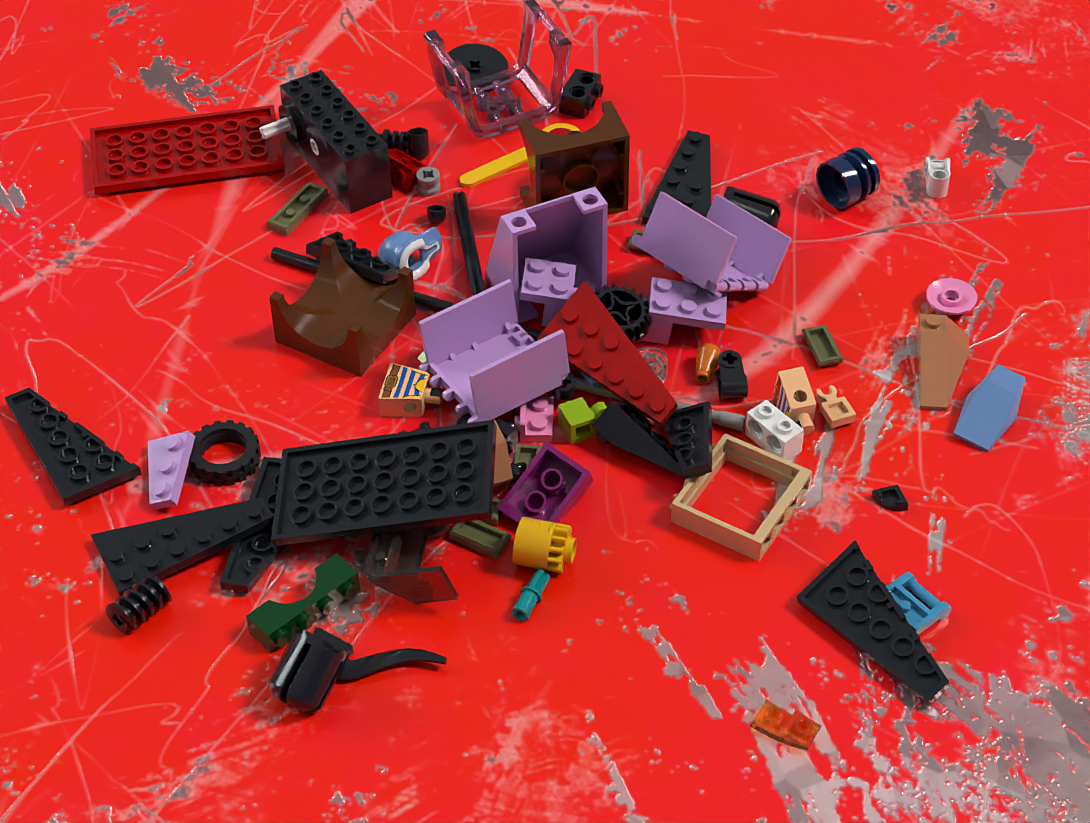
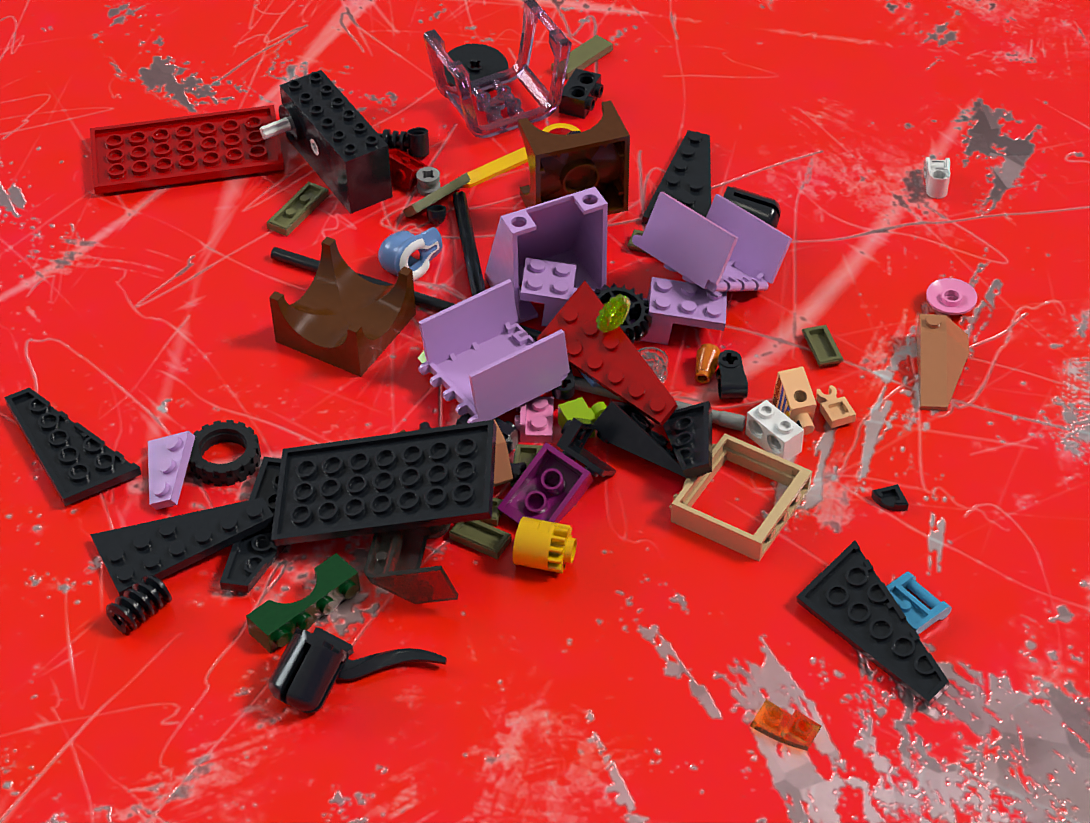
(357, 259): black wing -> none
(407, 392): torso -> none
(436, 195): none -> olive tile
(531, 595): teal axle -> none
(574, 437): none -> black bracket
(587, 54): none -> olive tile
(613, 313): none -> clear neon green gear
(848, 177): dark blue wheel -> none
(990, 408): medium blue piece -> none

